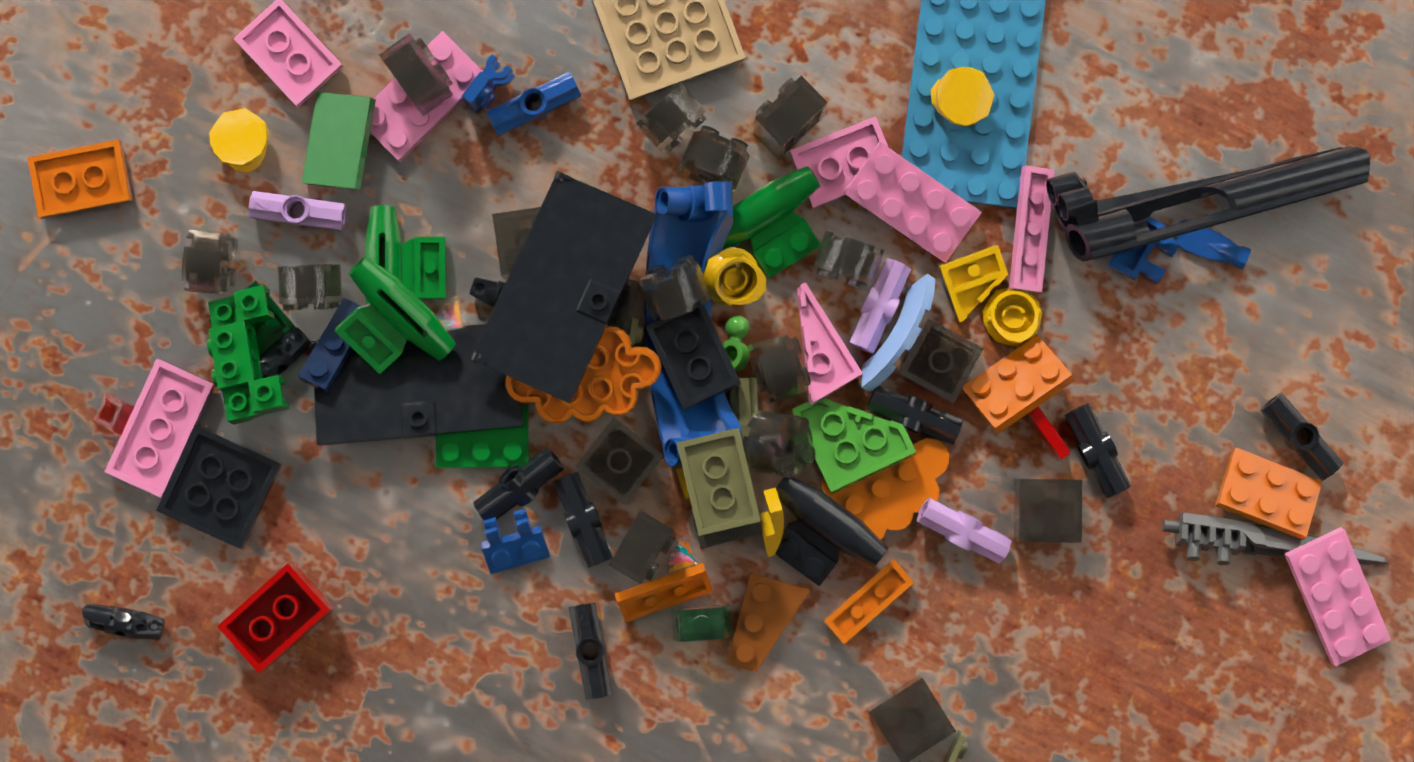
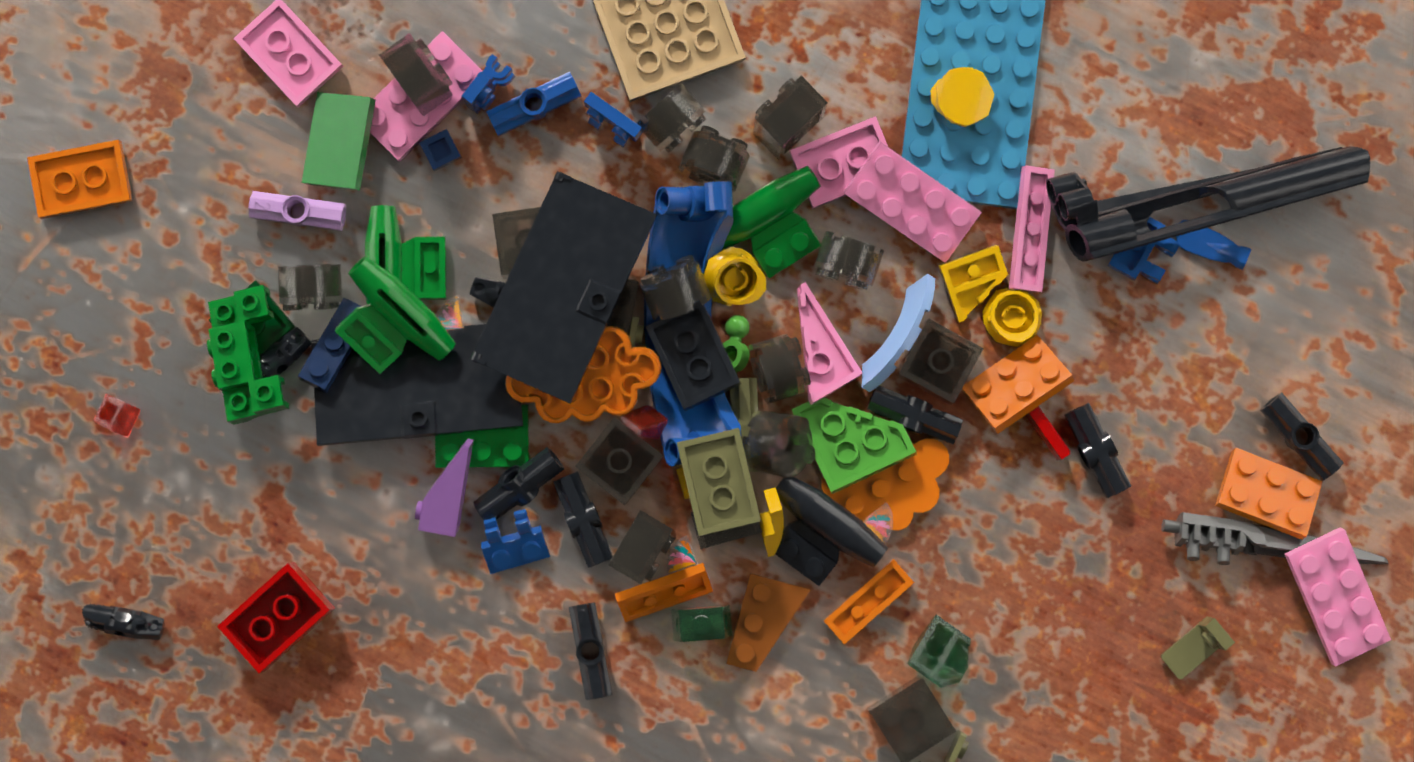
(159, 427): bright pink plate -> none
(209, 262): clear smoke brick -> none
(219, 487): black plate -> none
(240, 139): yellow hat -> none
(440, 150): none -> dark blue plate
(443, 503): none -> medium lavender slope
(623, 126): none -> blue plate
(645, 421): none -> clear red slope
(880, 305): lavender piece -> none
(881, 522): none -> clear tile
(941, 653): none -> clear green slope
(964, 530): lavender piece -> none
(1048, 510): clear smoke brick -> none
(1196, 647): none -> olive bracket

